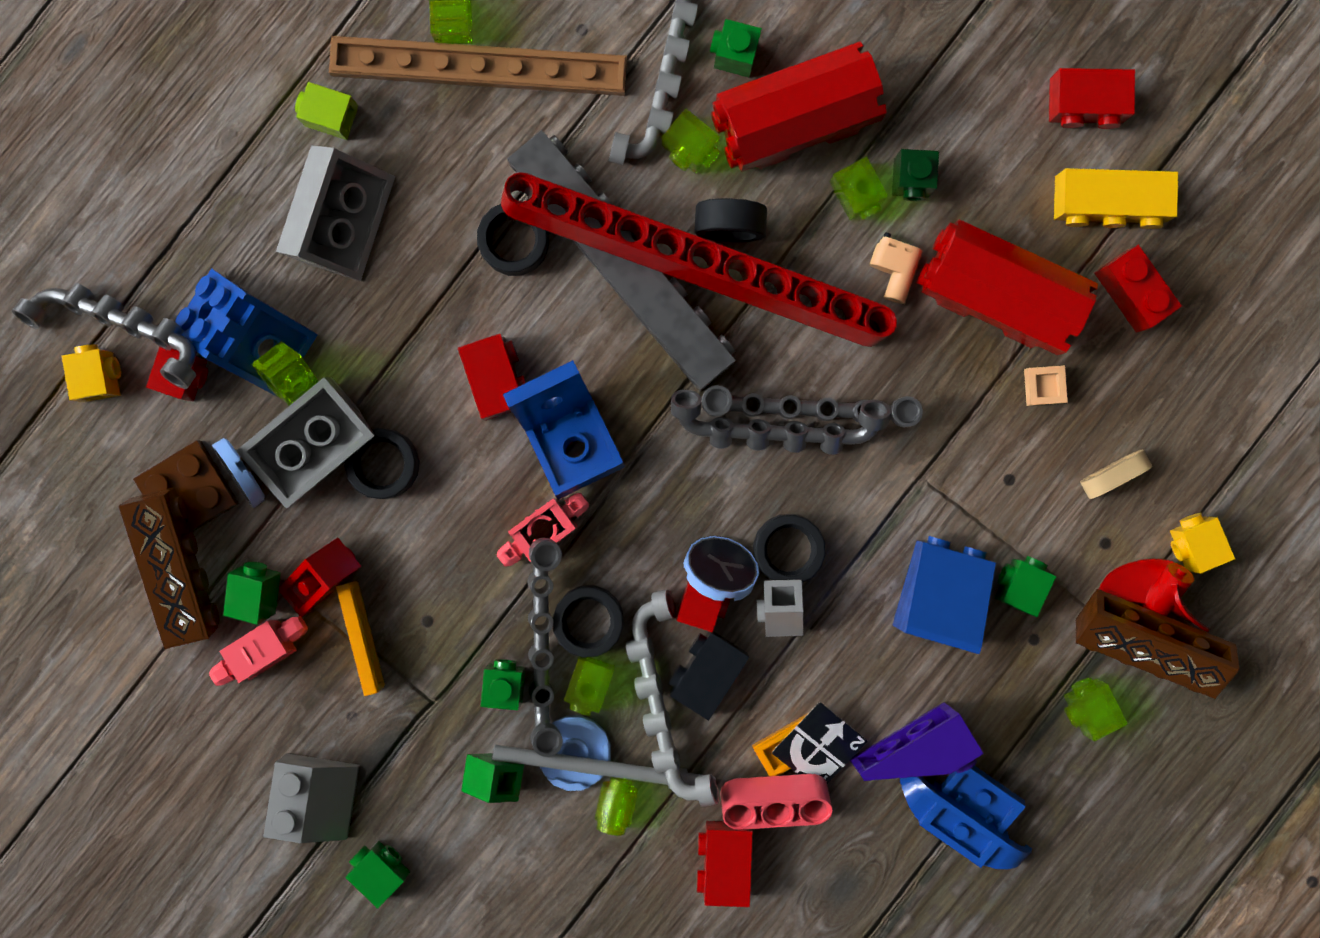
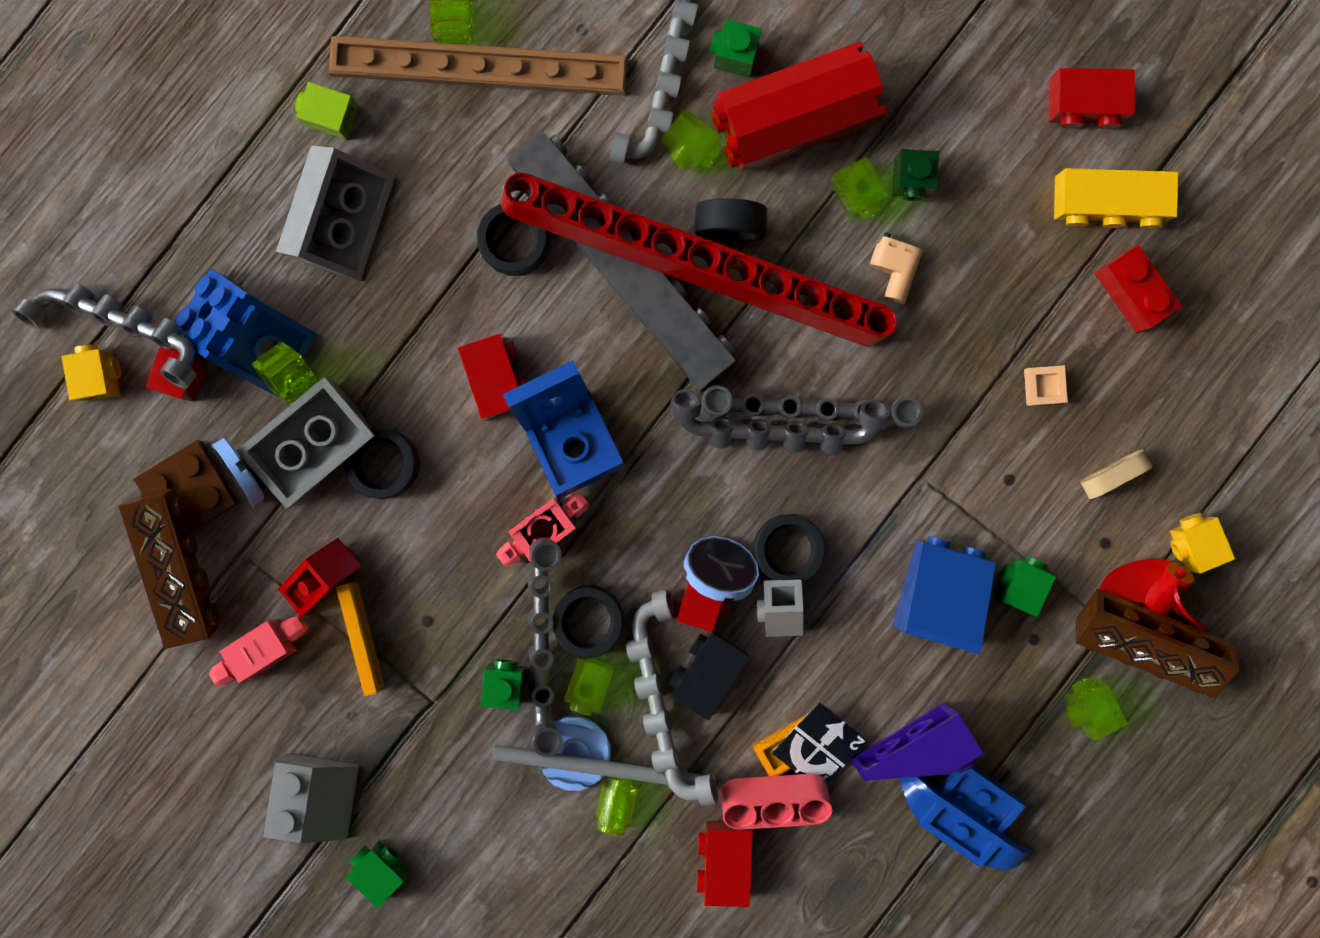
(252, 593): green brick -> none
(492, 779): green brick -> none
(1007, 287): red brick -> none

